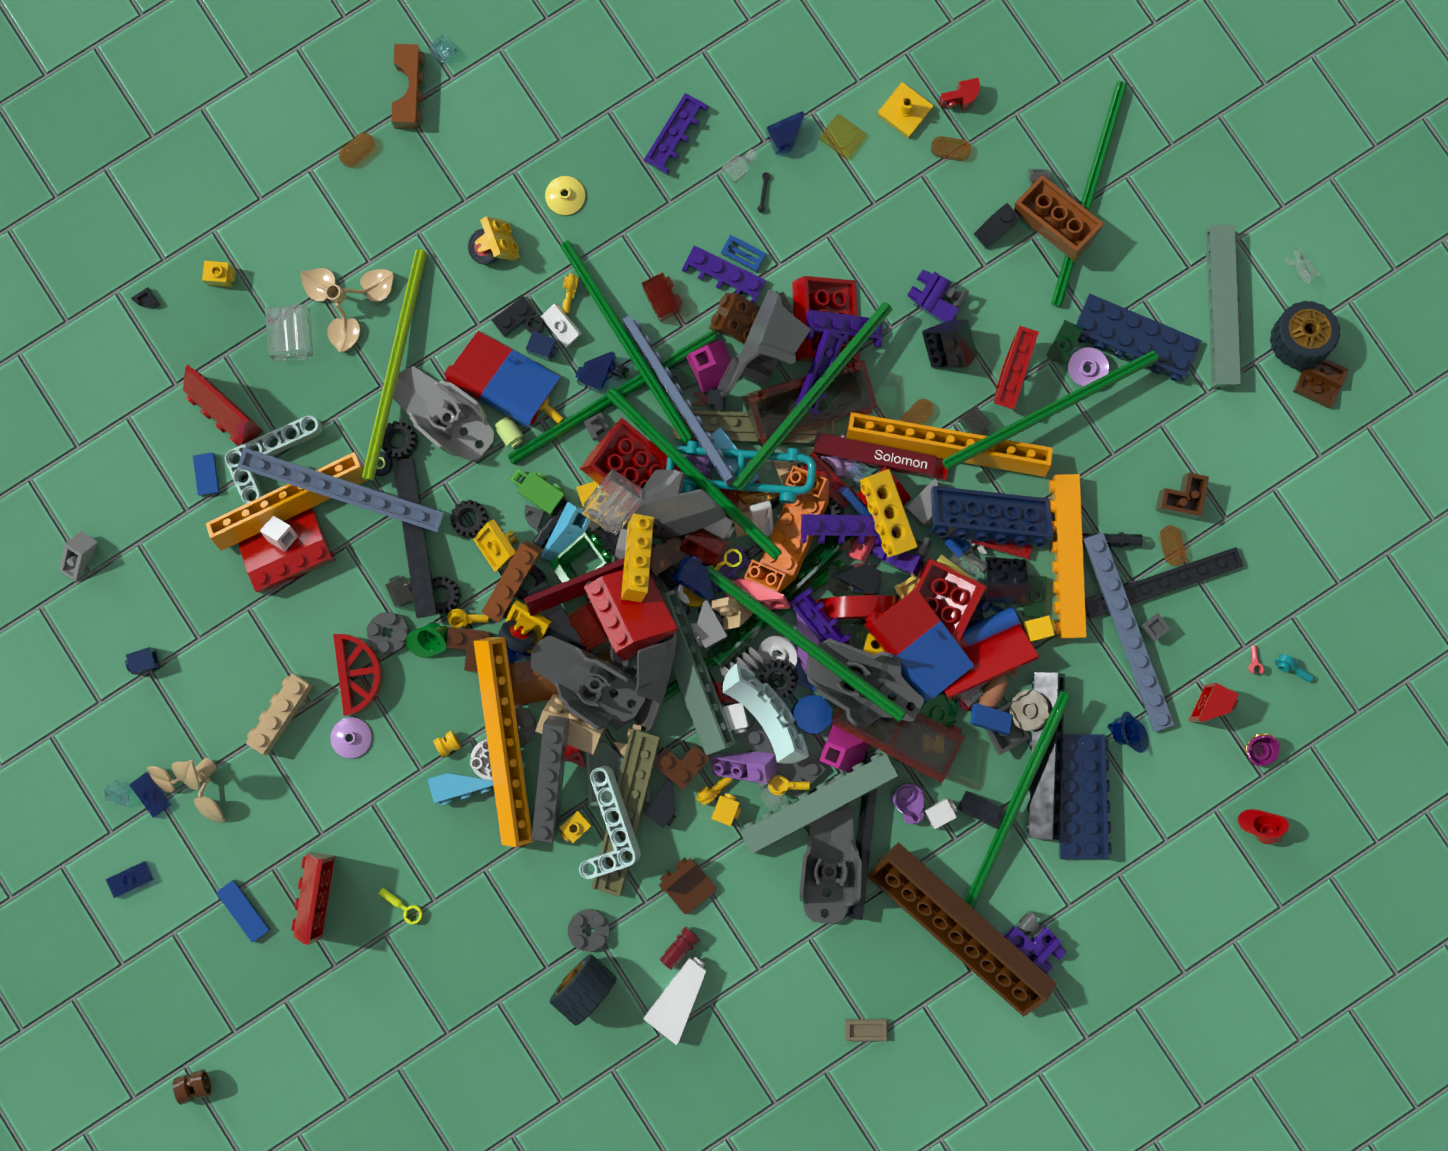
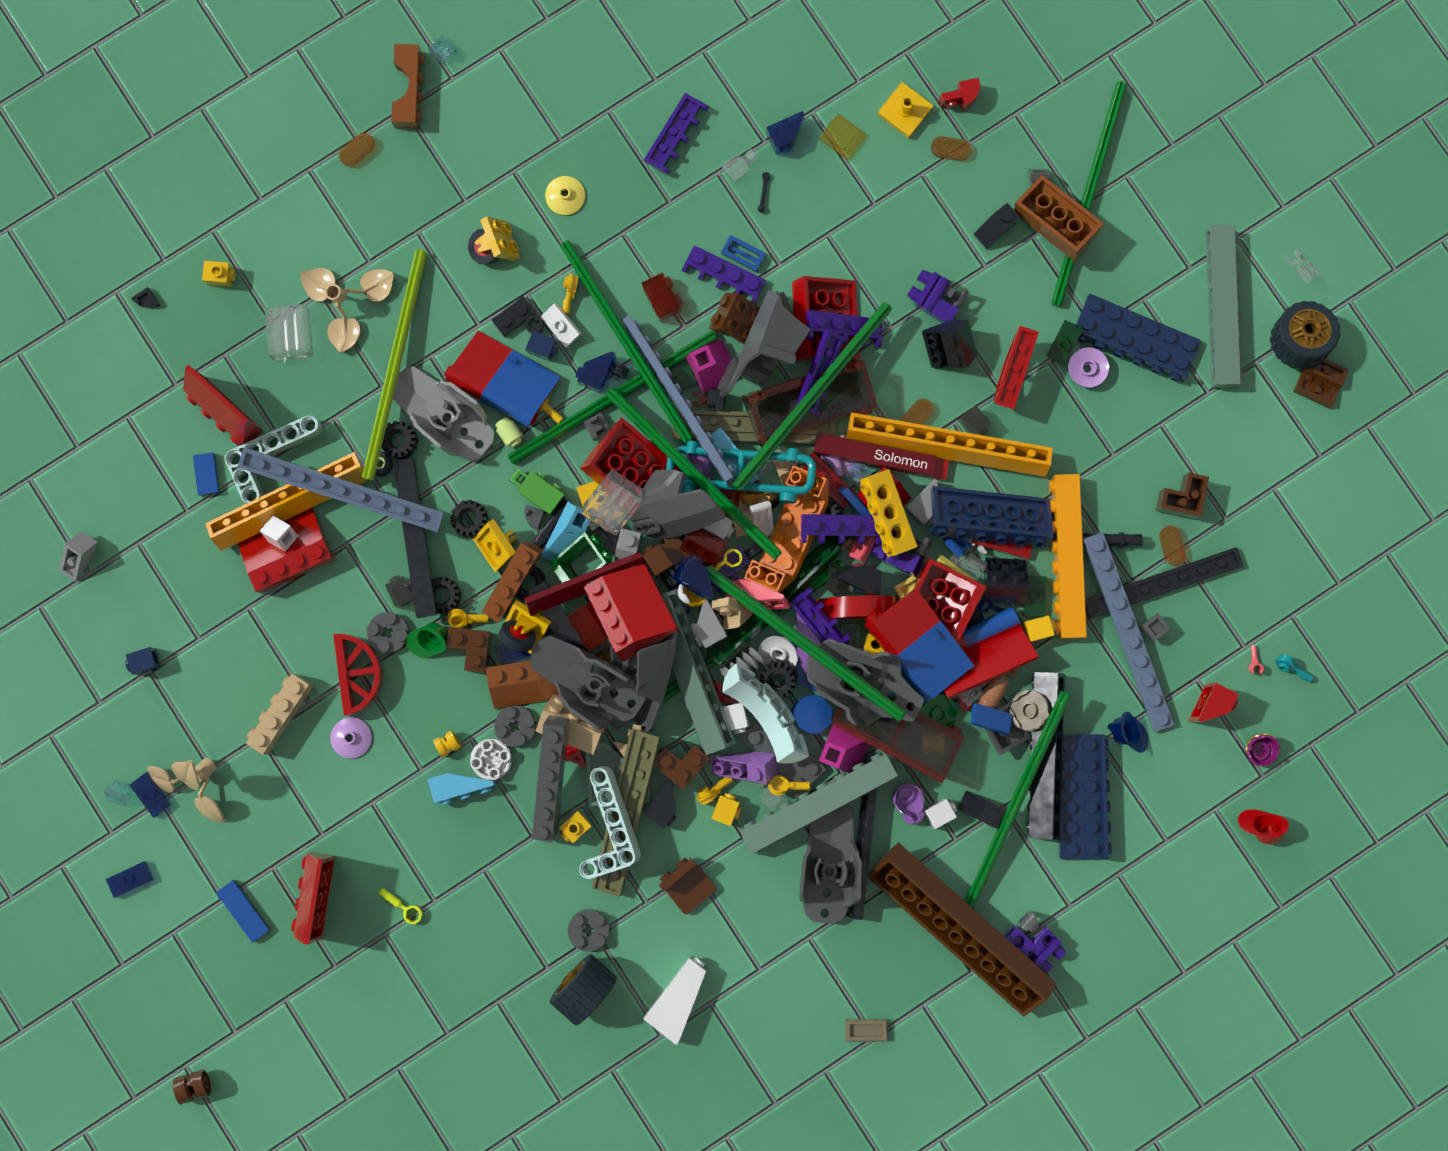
(503, 741): light orange brick -> none
(637, 558): yellow brick -> none
(679, 948): dark red axle -> none
(1050, 410): green axle -> none

